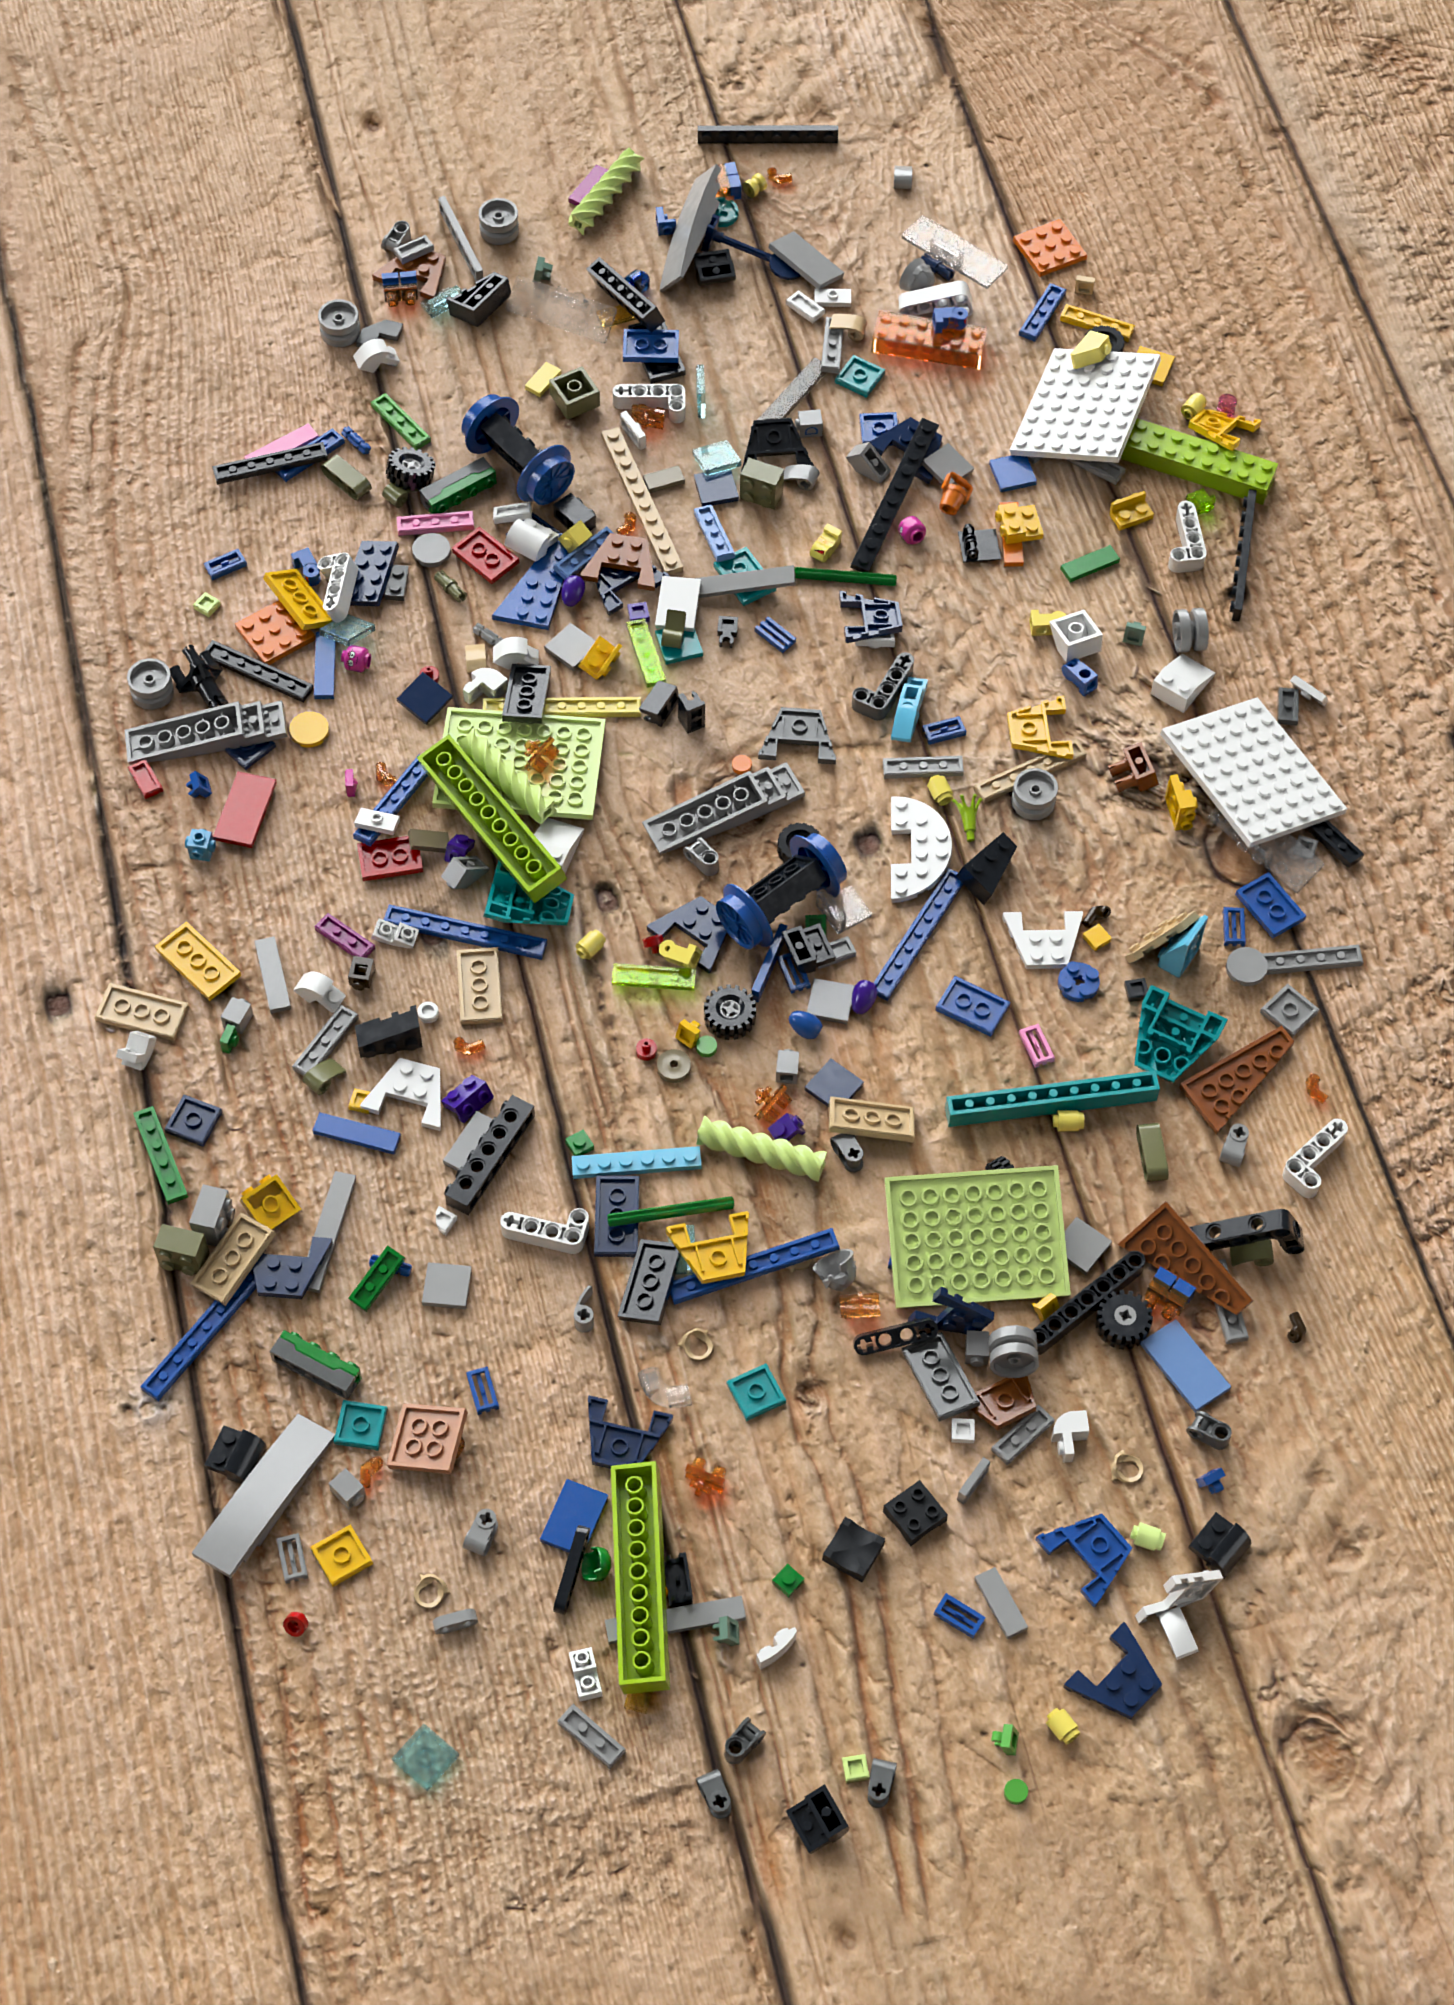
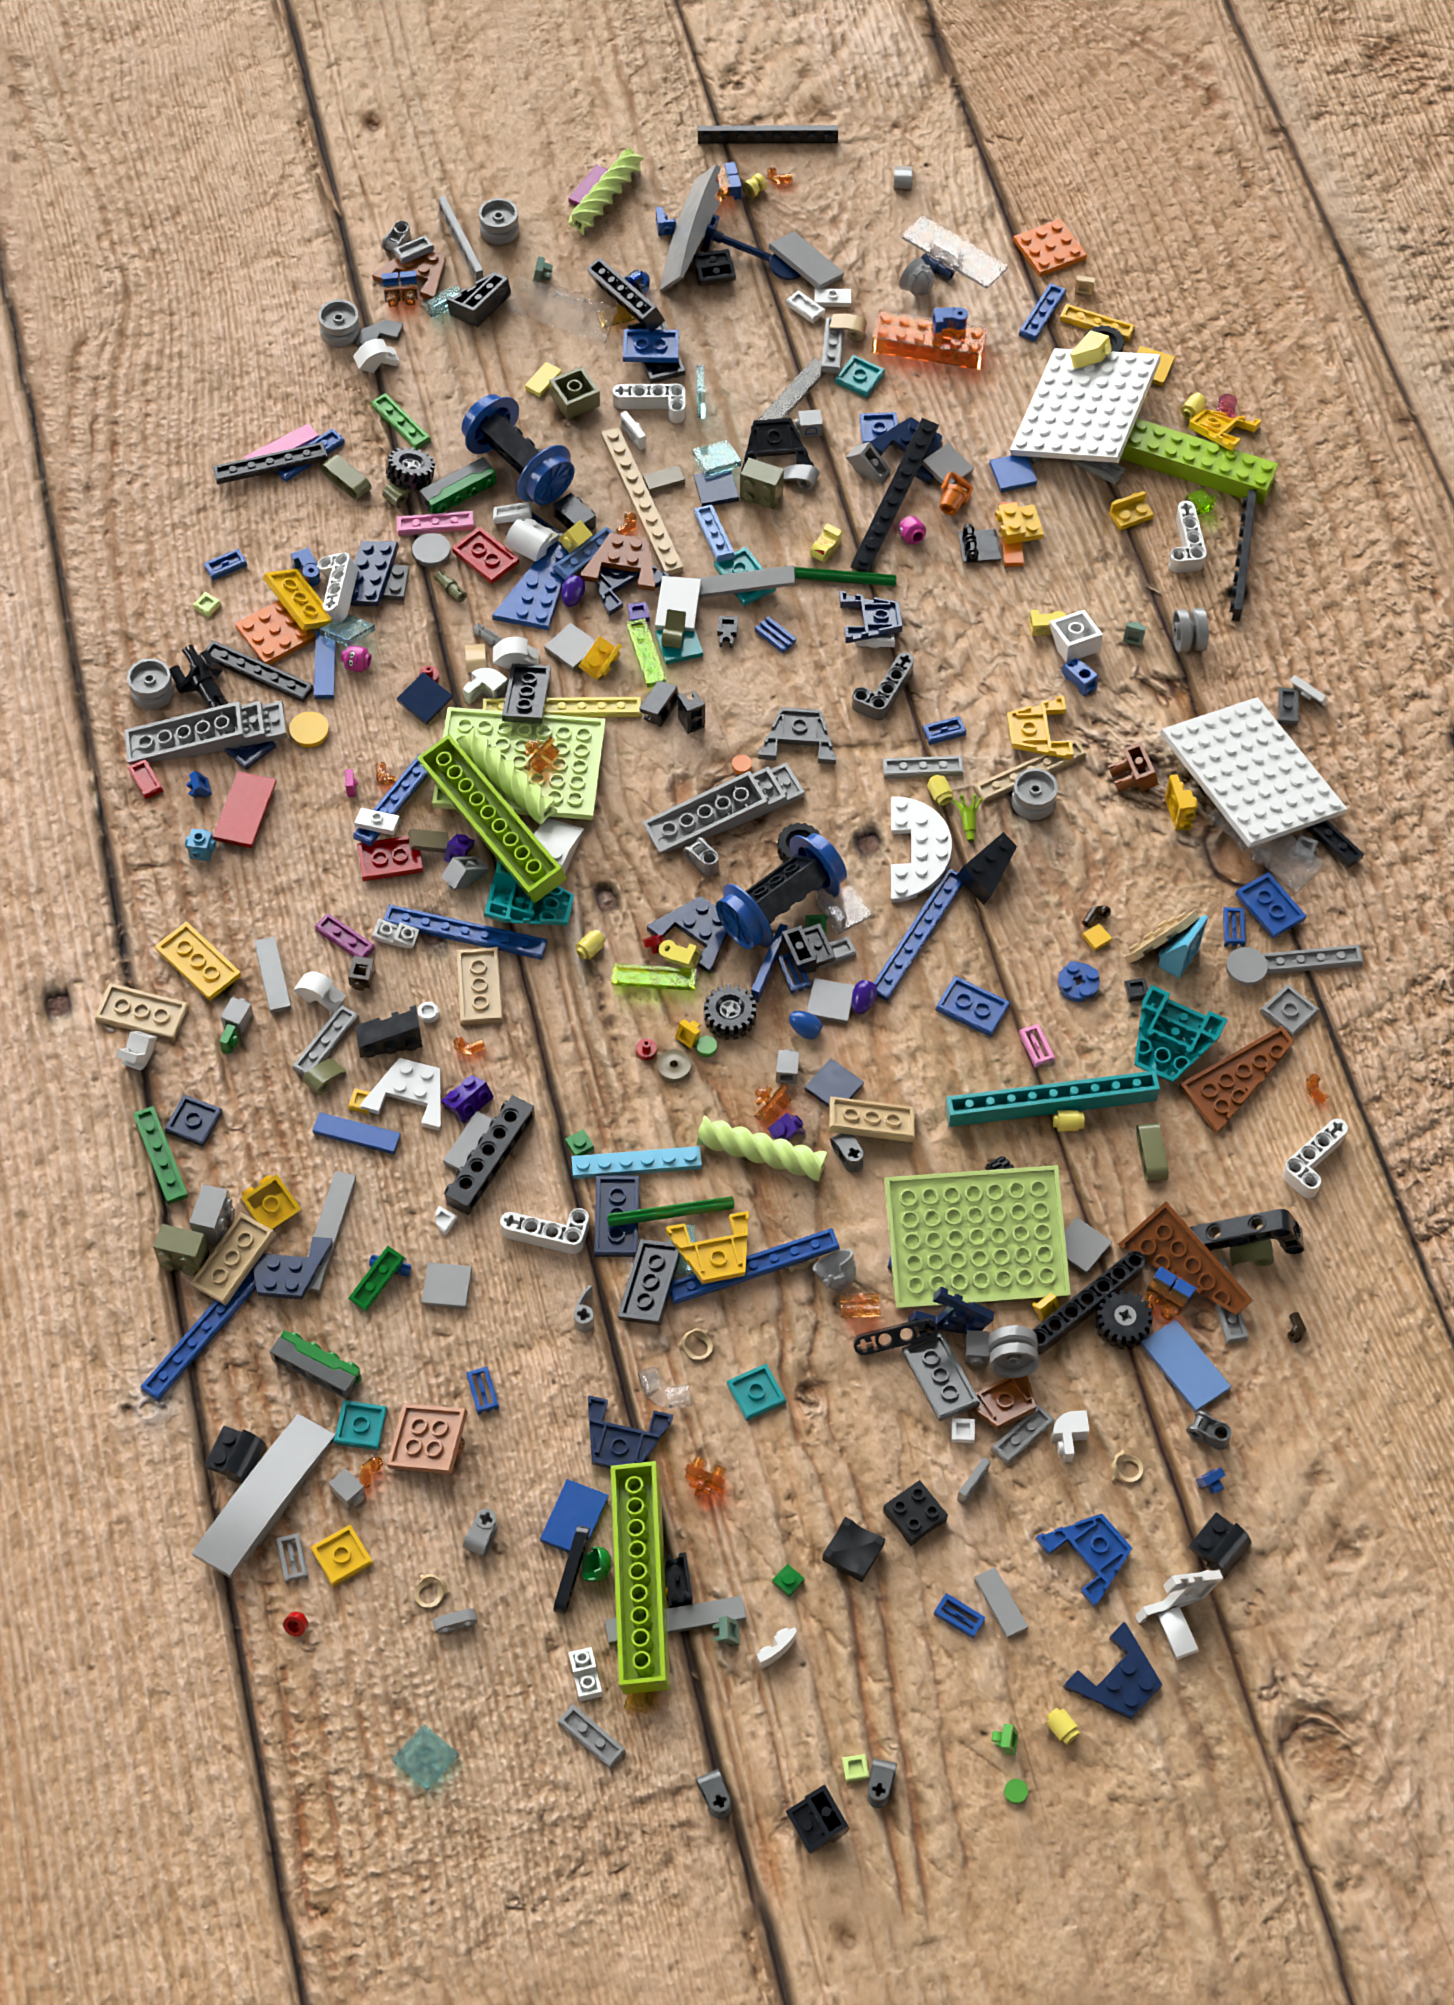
(356, 440): blue axle -> none
(648, 416): clear orange hips -> none
(727, 211): teal tile -> none
(746, 1738): dark grey piece -> none
(908, 709): medium azure slope -> none
(939, 296): white beam -> none
(1044, 947): white wing -> none
(1090, 563): tile -> none
(1147, 1536): yellowish green brick -> none
(1181, 682): white slope -> none
(1234, 1147): light grey piece -> none

